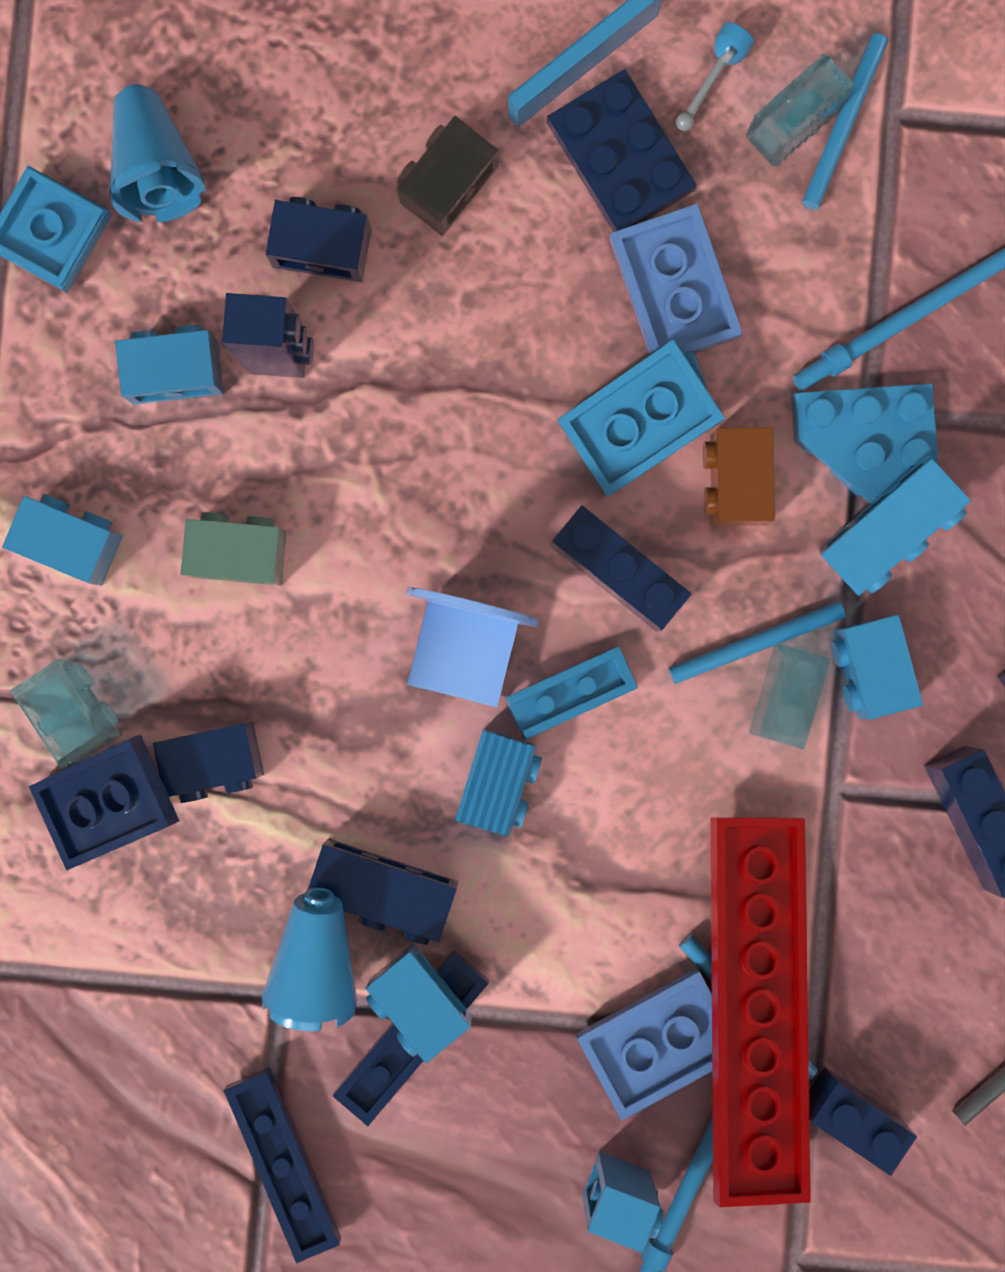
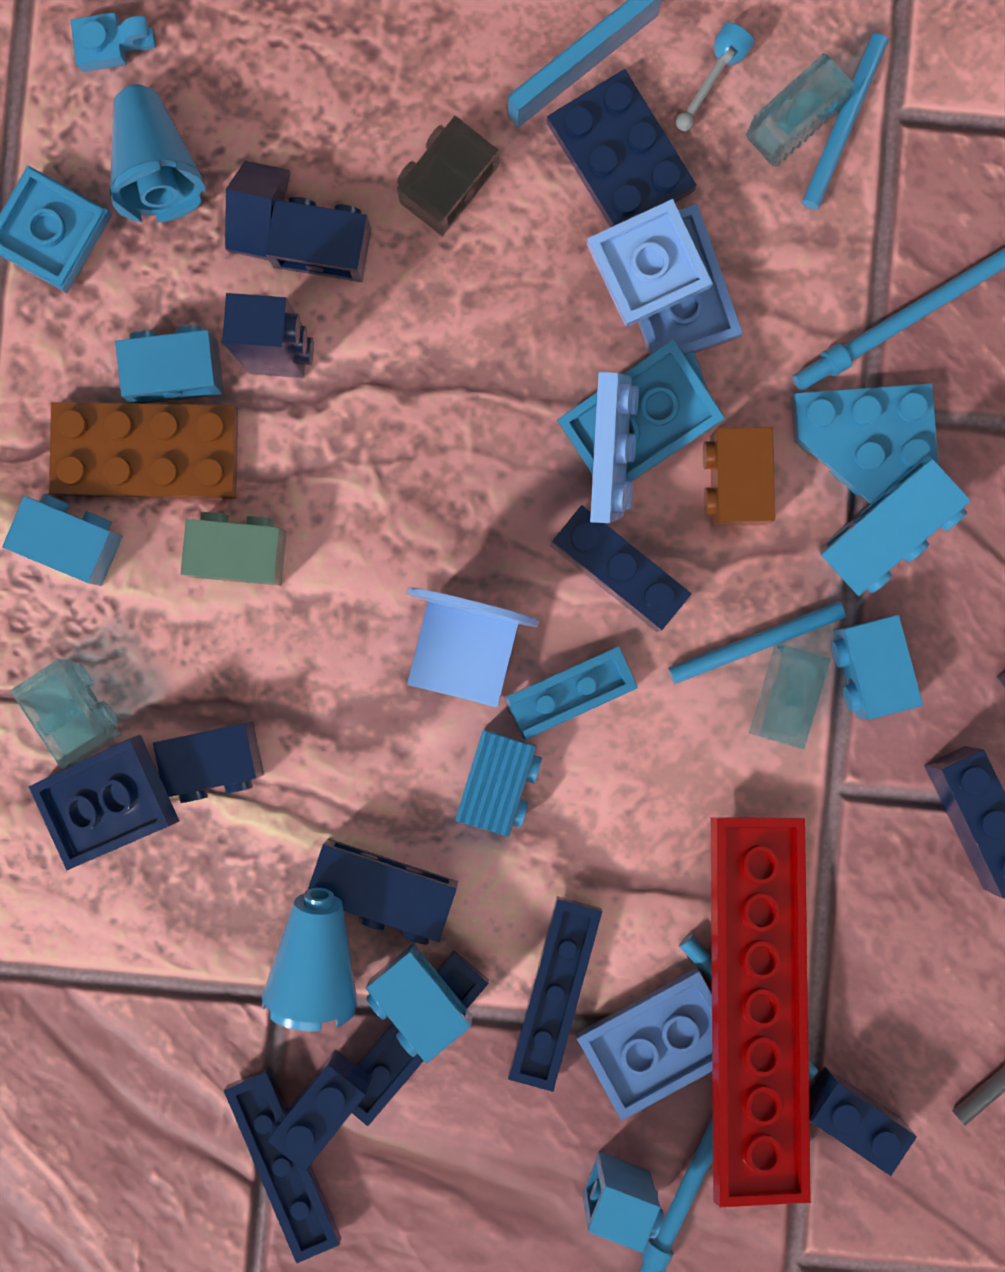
(103, 40): none -> dark azure plate
(143, 450): none -> dark orange plate
(250, 207): none -> dark blue slope
(319, 1110): none -> dark blue brick
(555, 994): none -> dark blue plate
(613, 447): none -> light blue plate
(649, 263): none -> light blue plate

